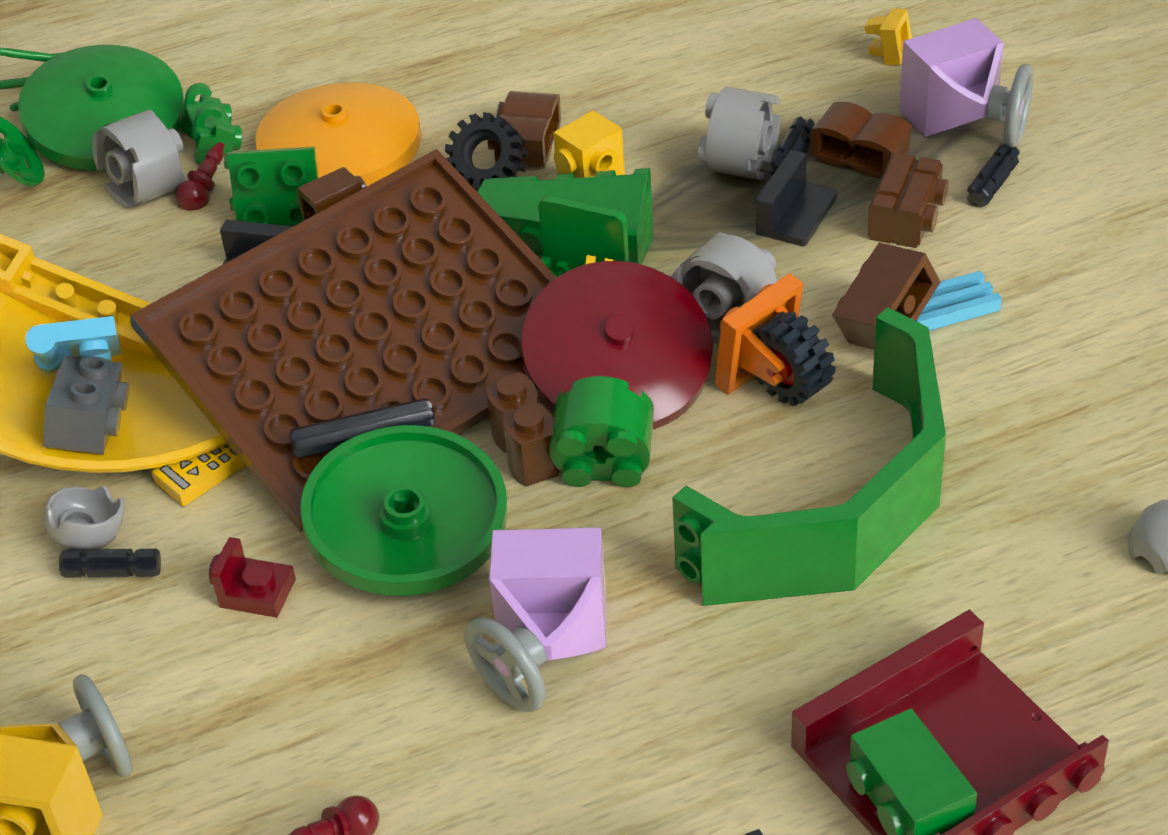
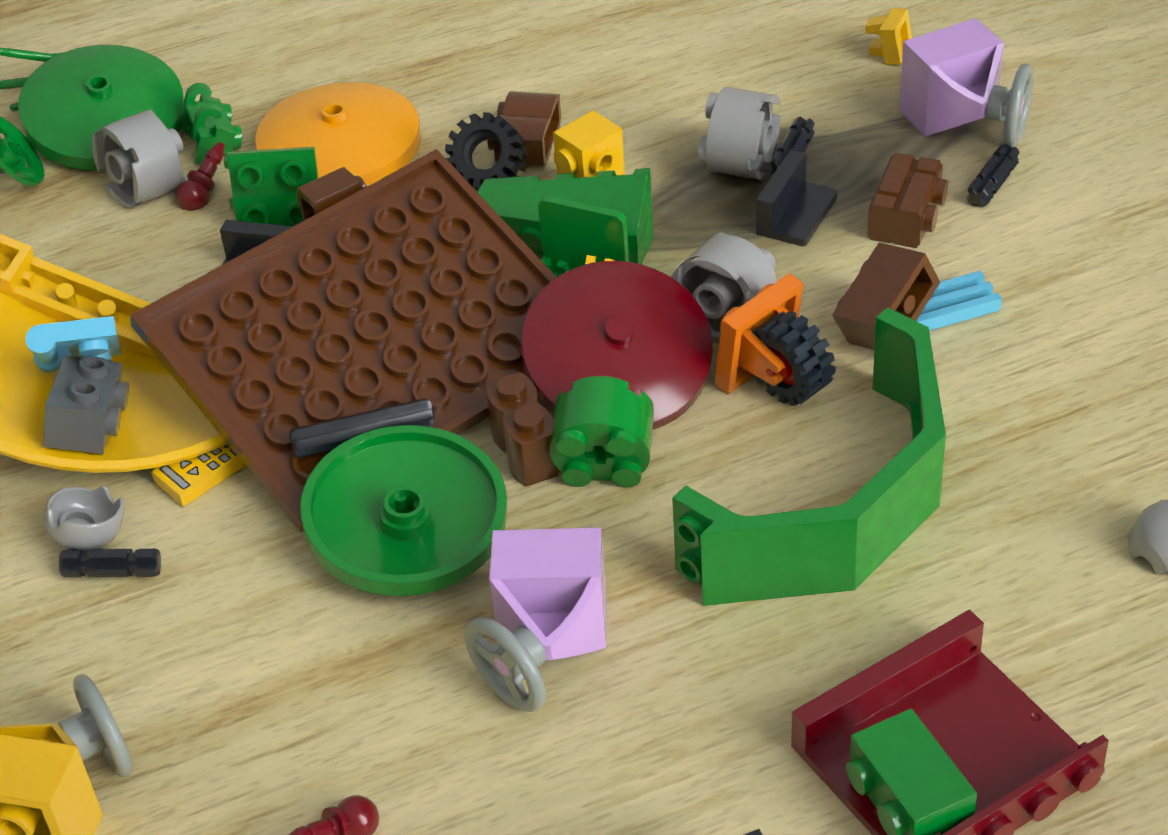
(249, 583): dark red bracket -> none
(859, 138): reddish brown brick -> none

